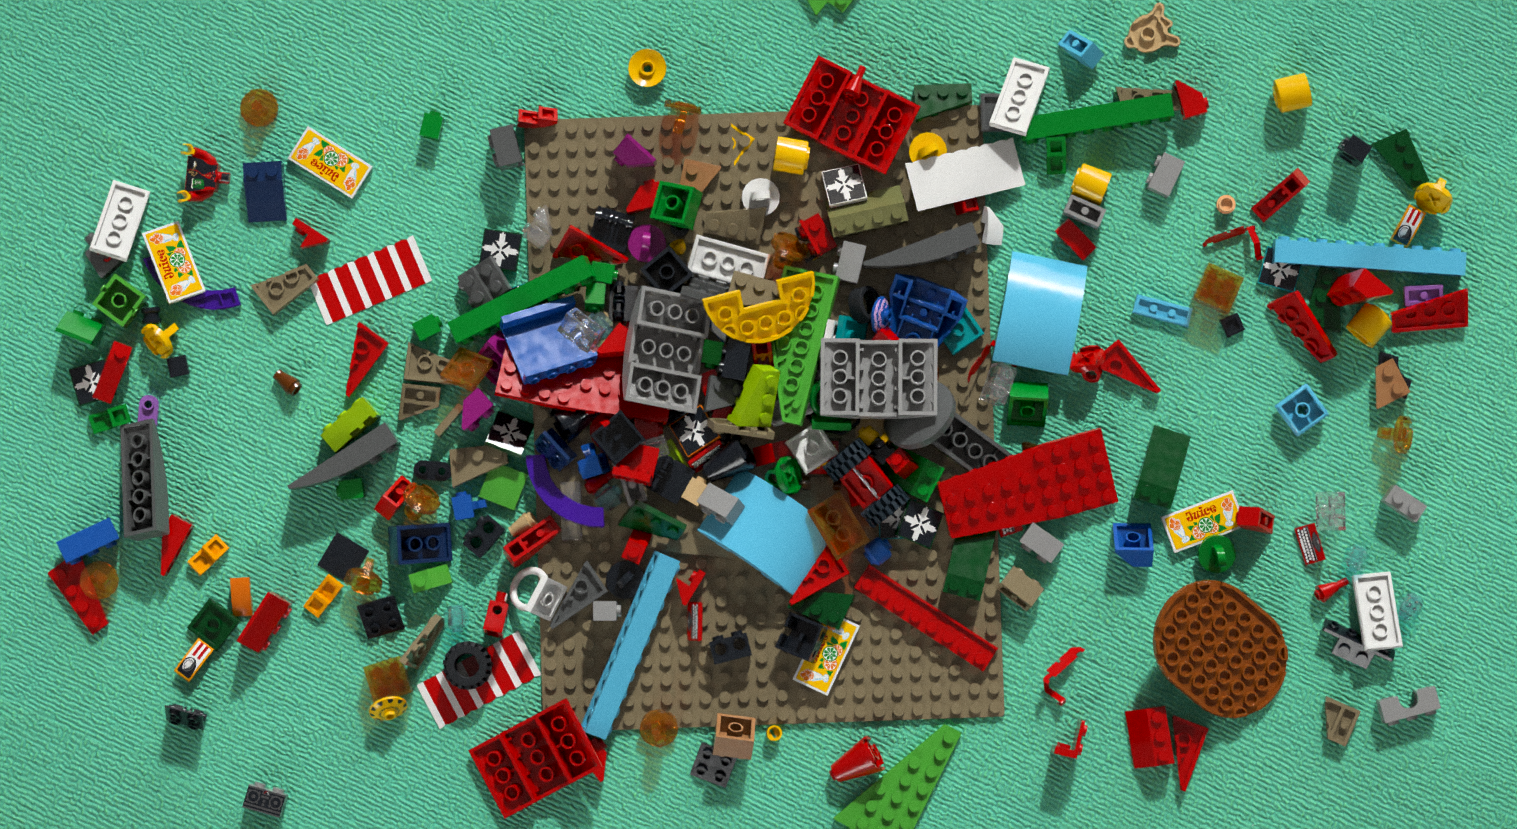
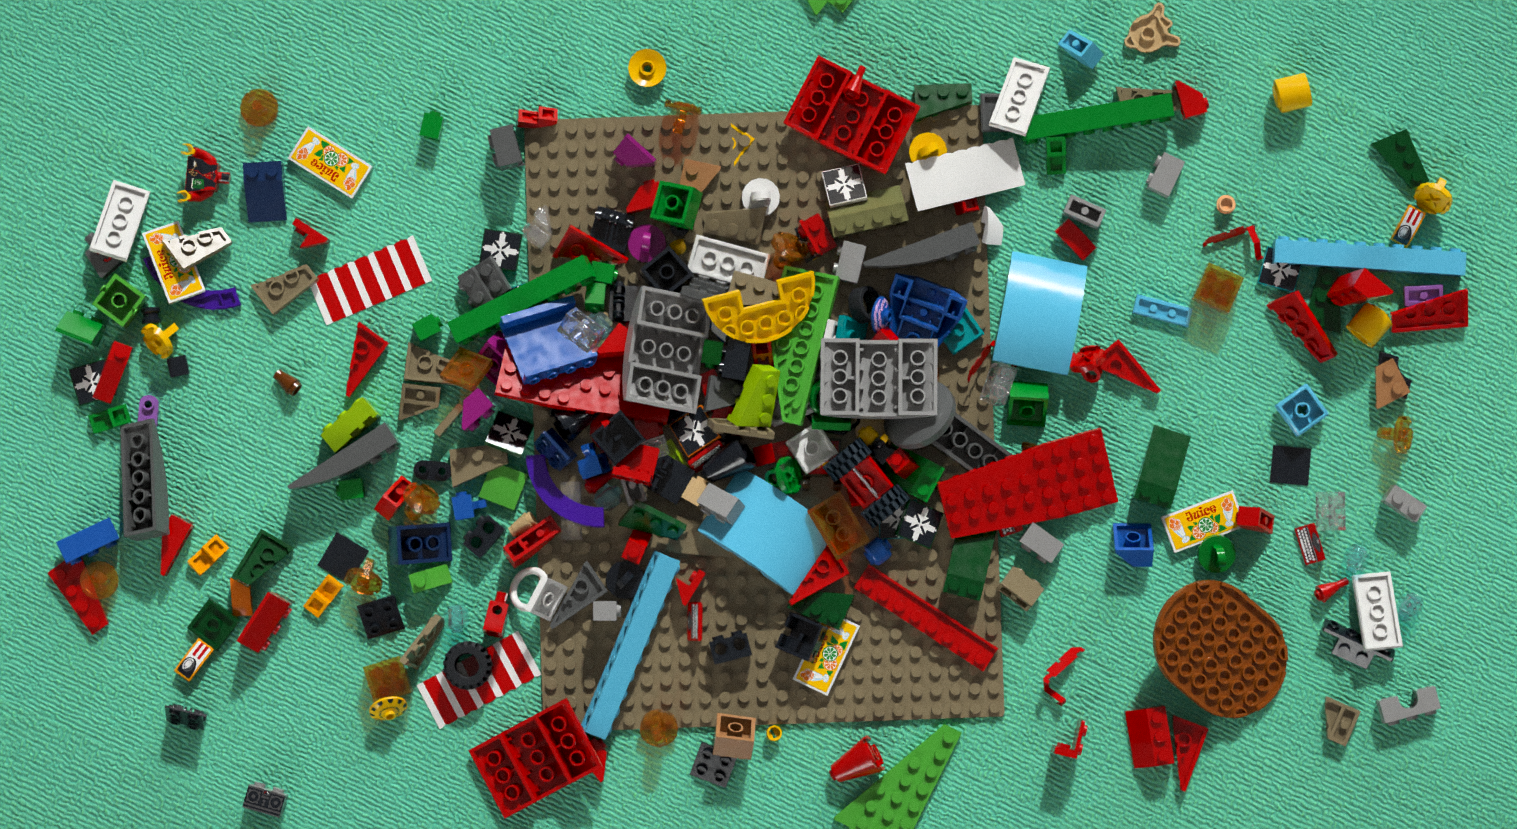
(193, 249): none -> wing
(260, 557): none -> dark green wing
(791, 155): yellow piece -> none
(1090, 183): yellow piece -> none
(1232, 325): black tile -> none
(1280, 195): red slope -> none
(1290, 465): none -> black piece
(1353, 150): black brick -> none

